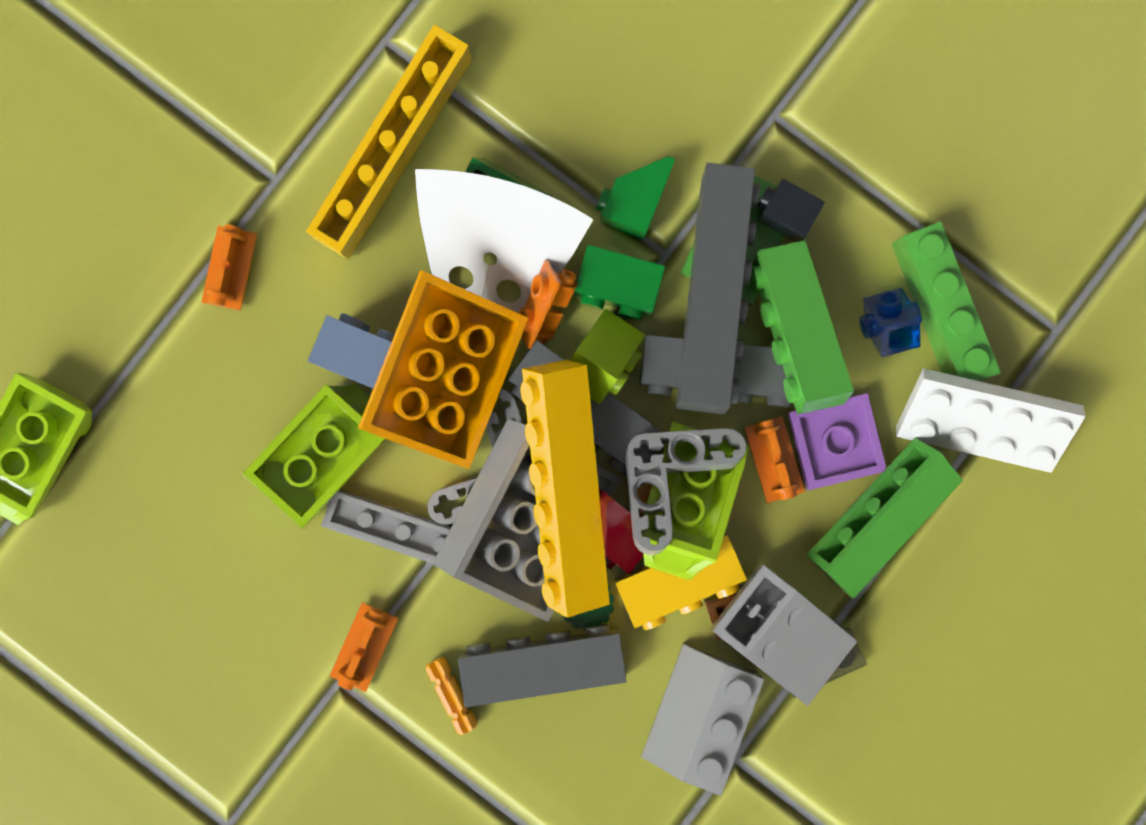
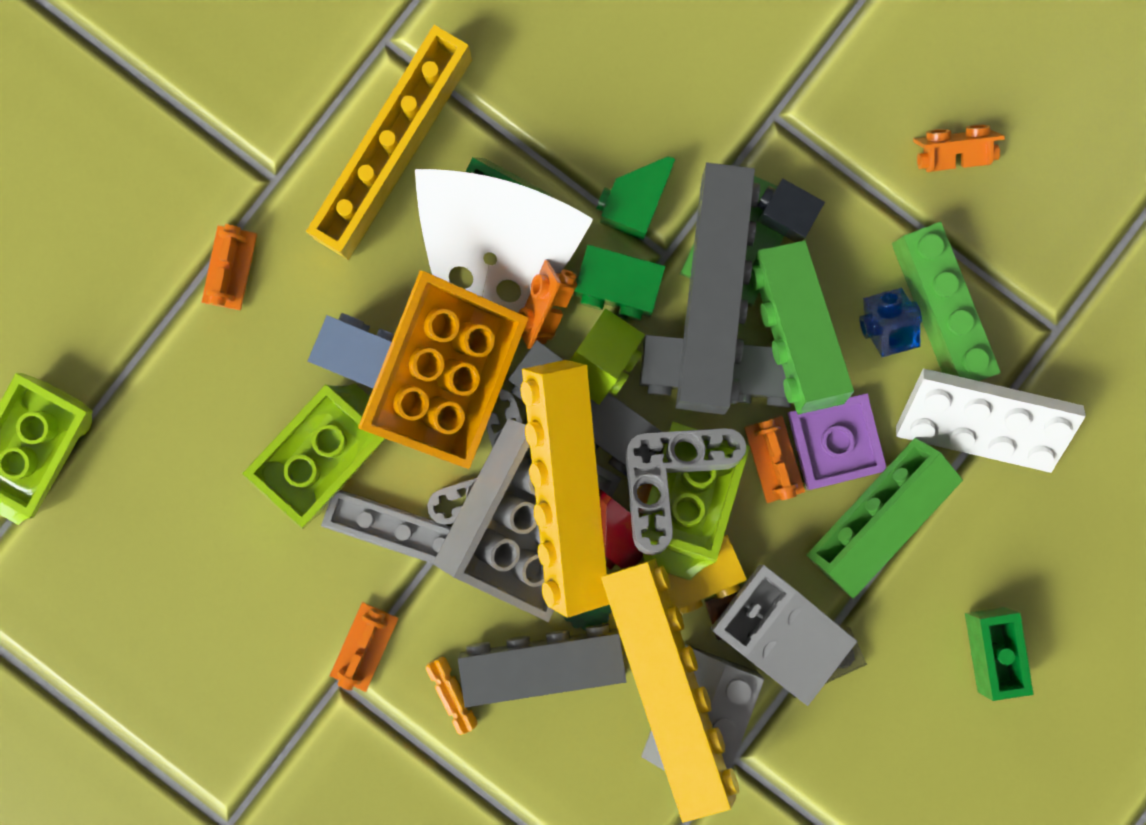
(670, 691): none -> yellow brick
(941, 147): none -> orange hinge
(999, 653): none -> green brick

